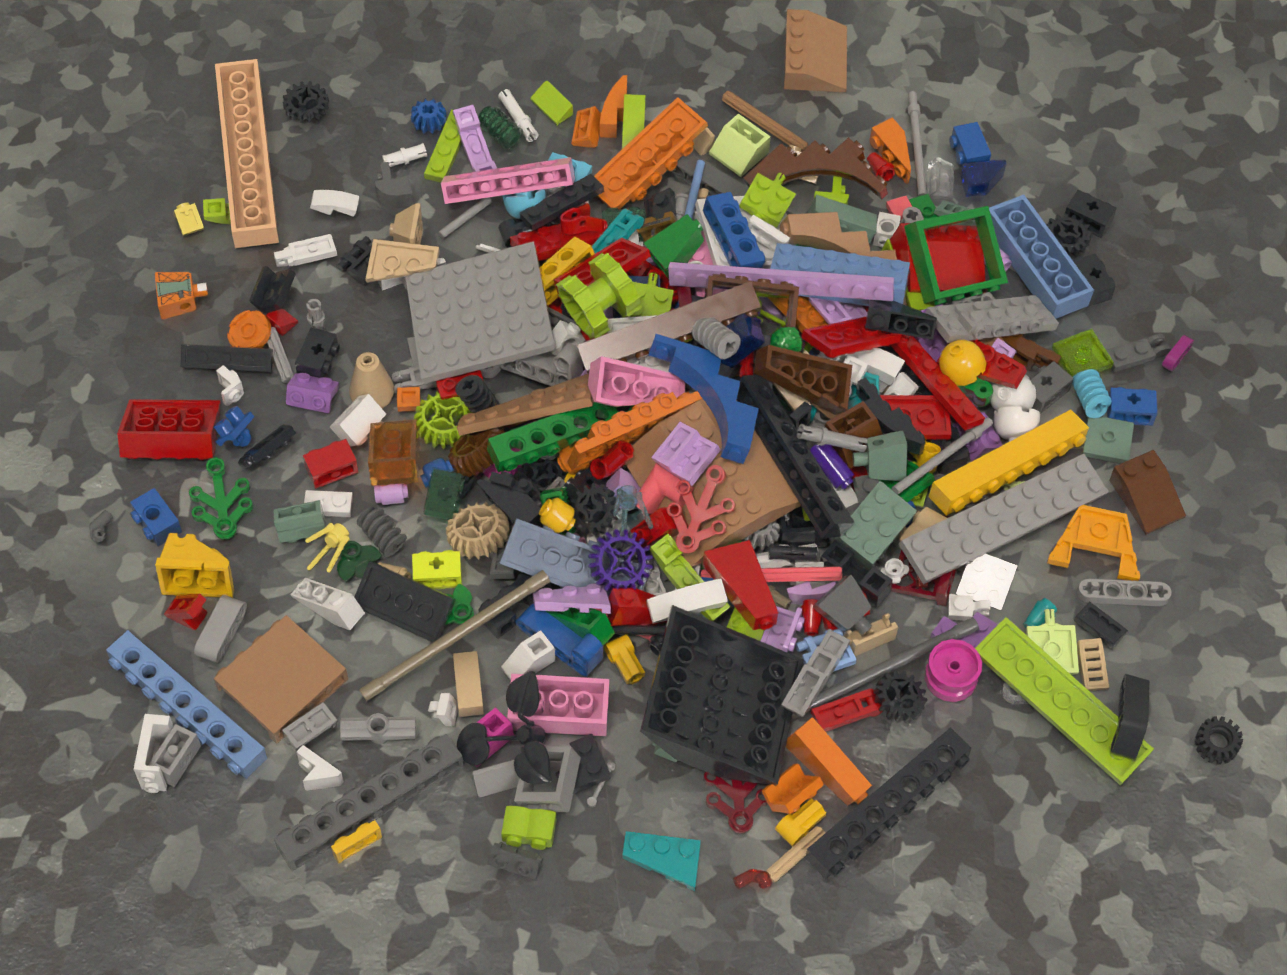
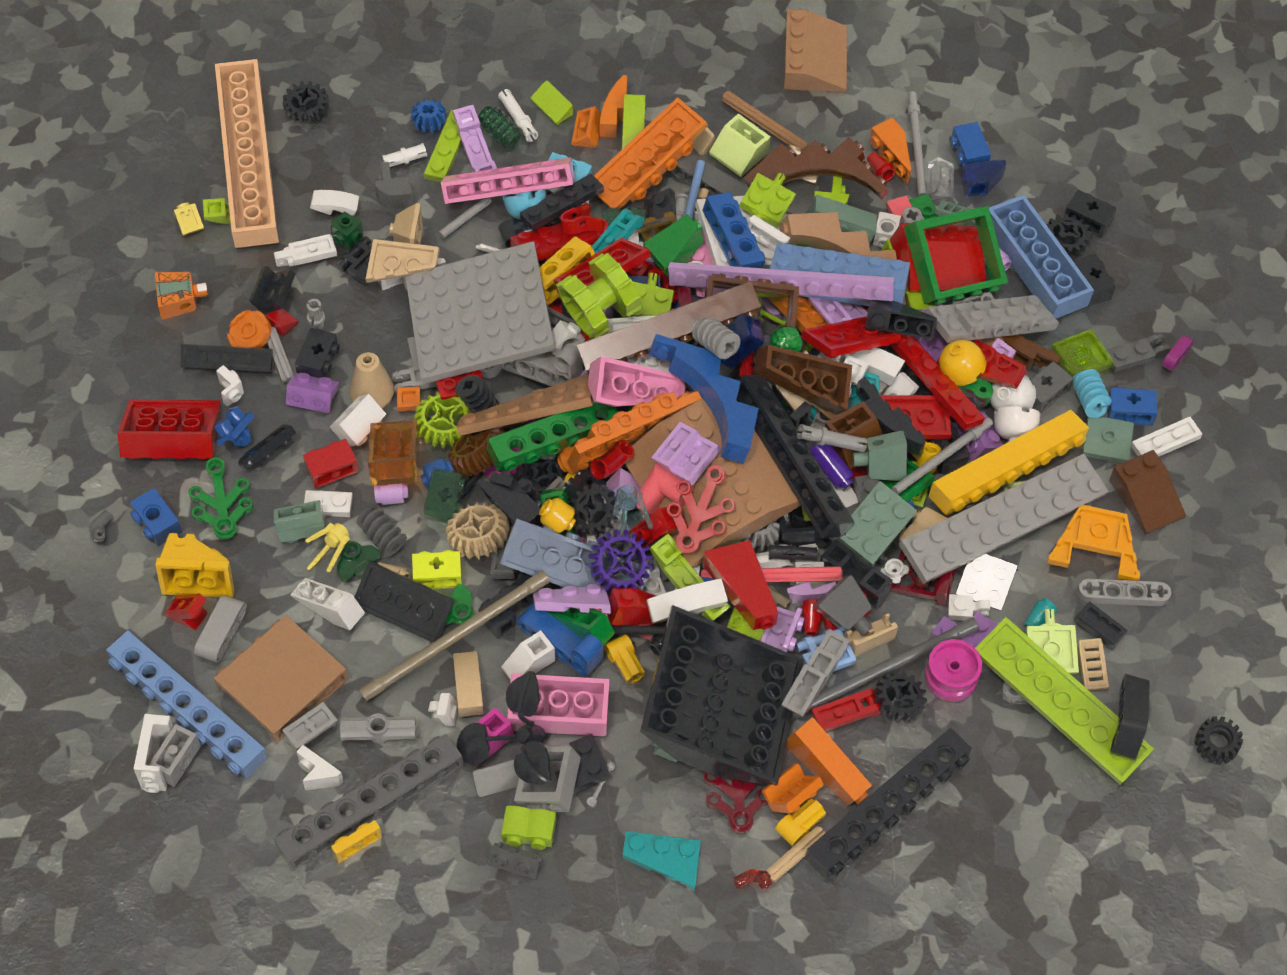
(347, 230): none -> dark green brick
(1168, 438): none -> white plate

